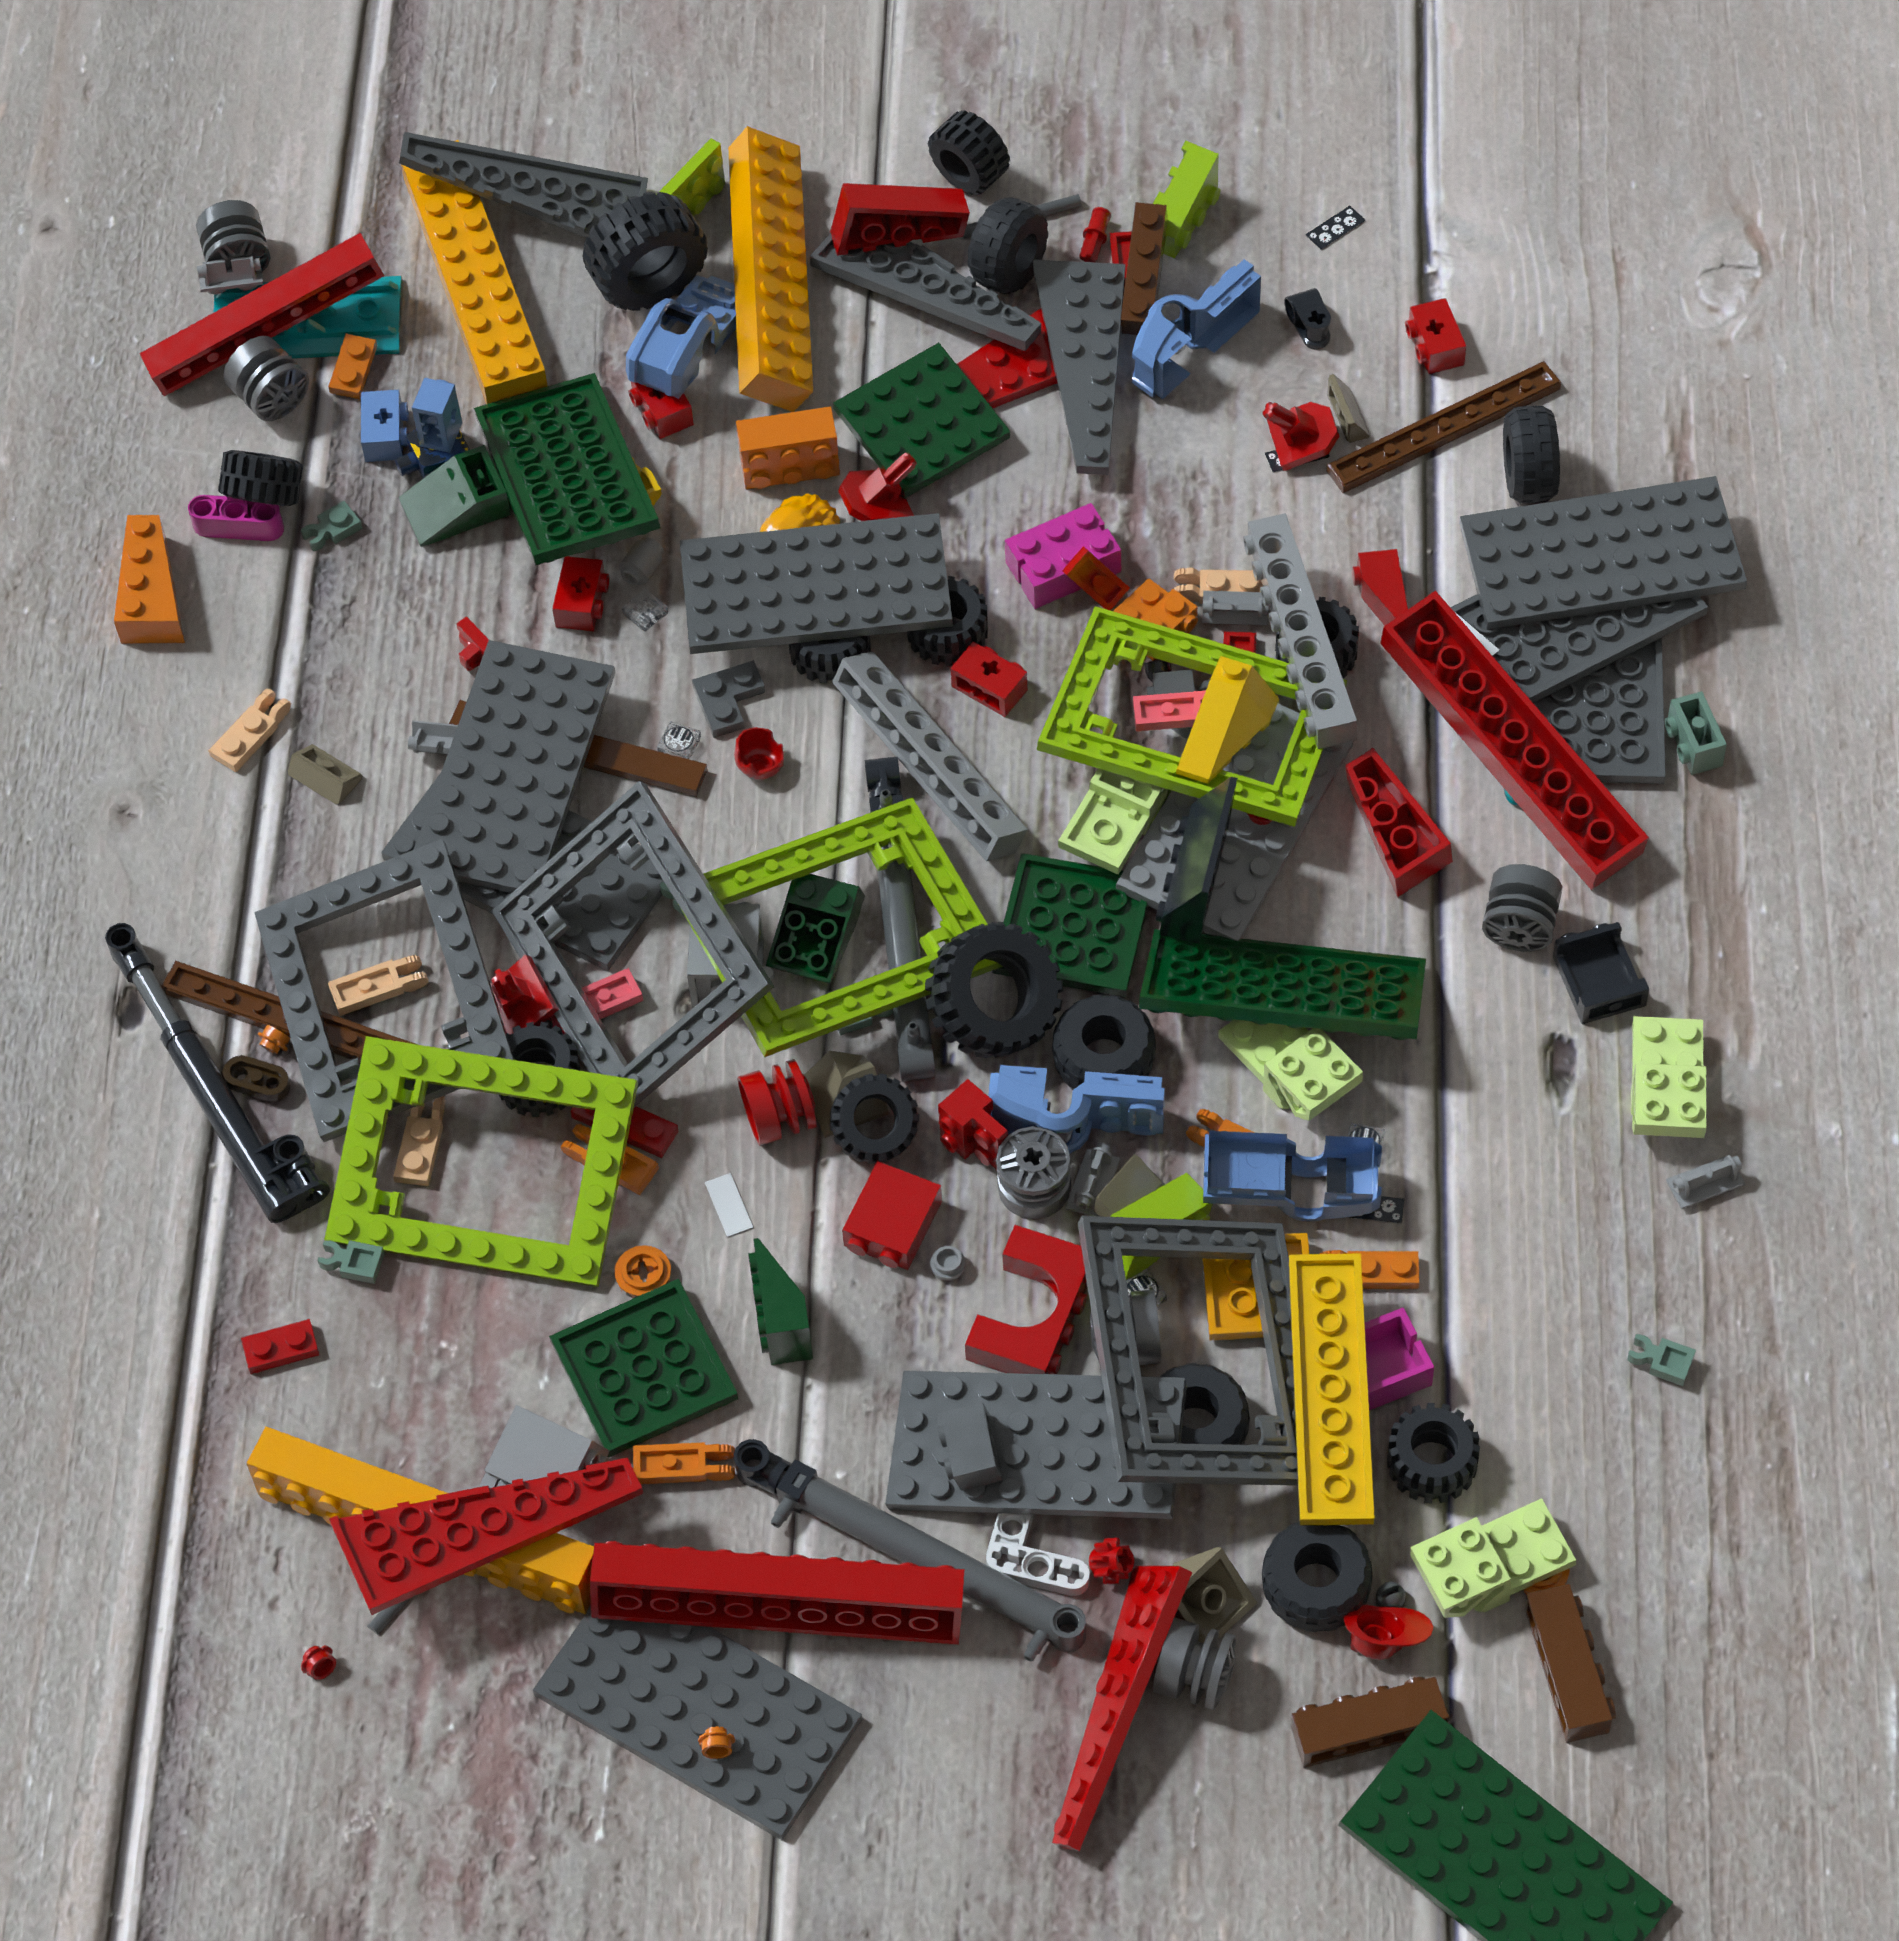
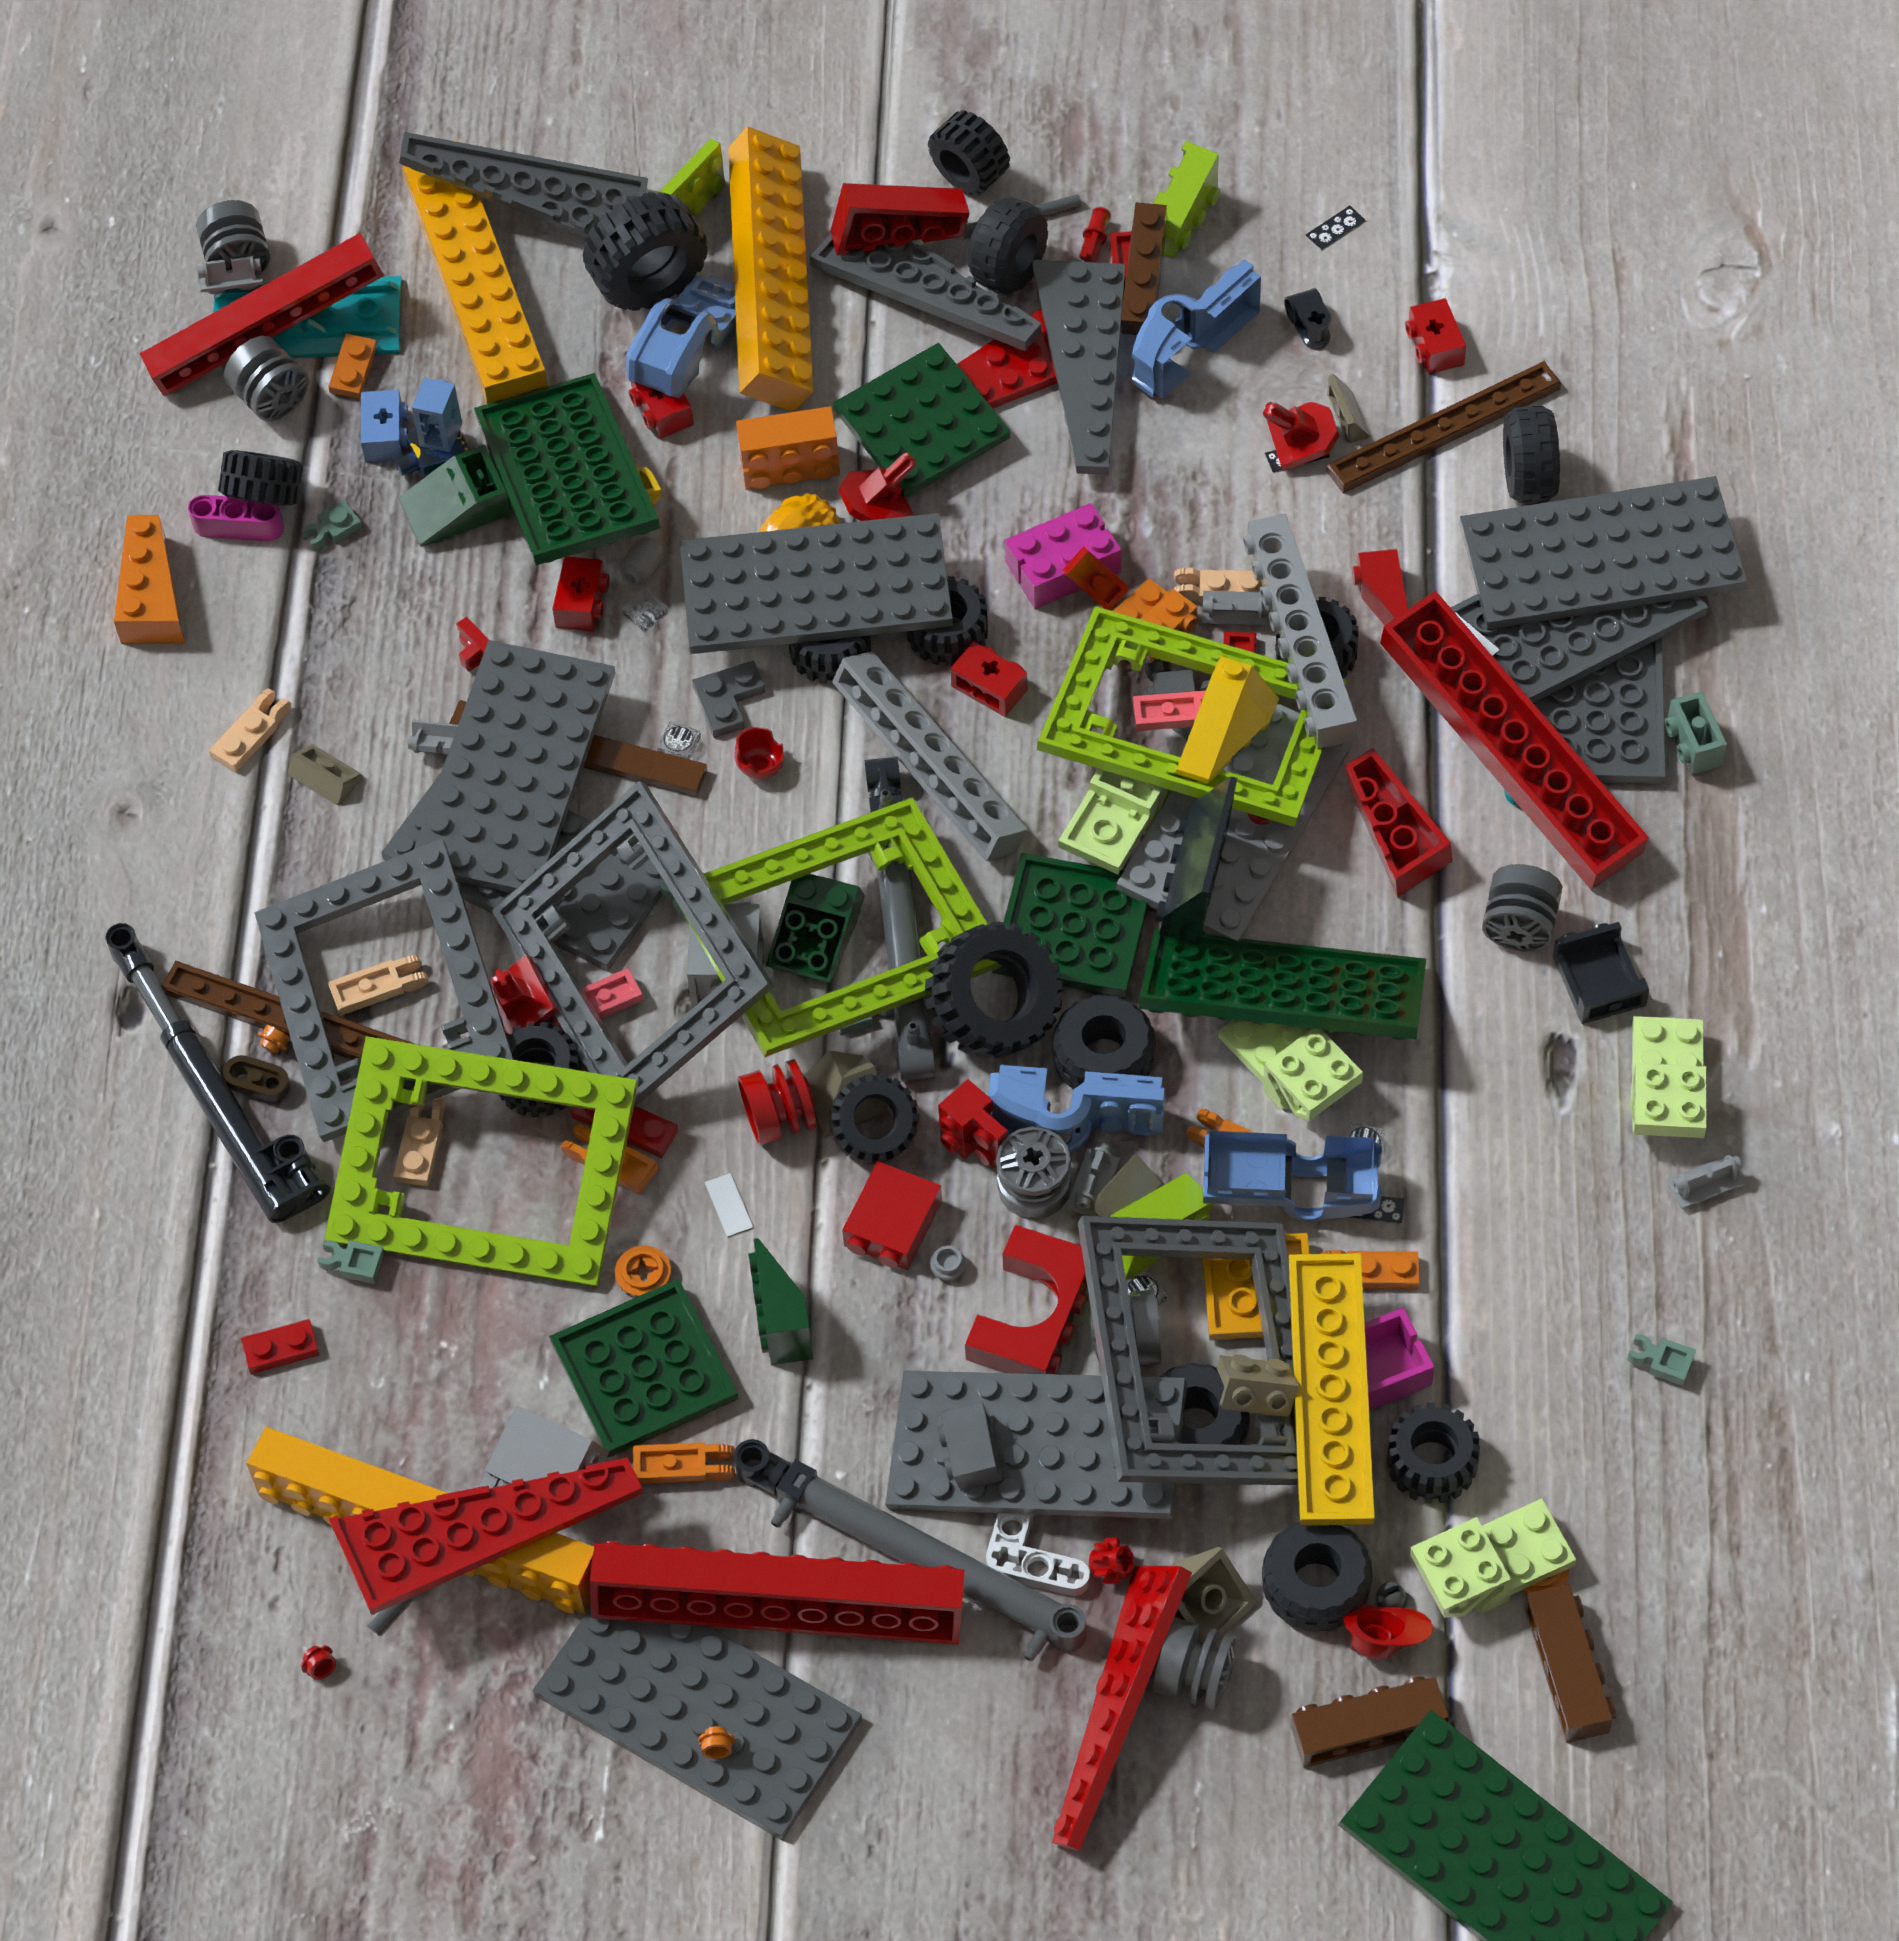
(1257, 1385): none -> dark tan bracket

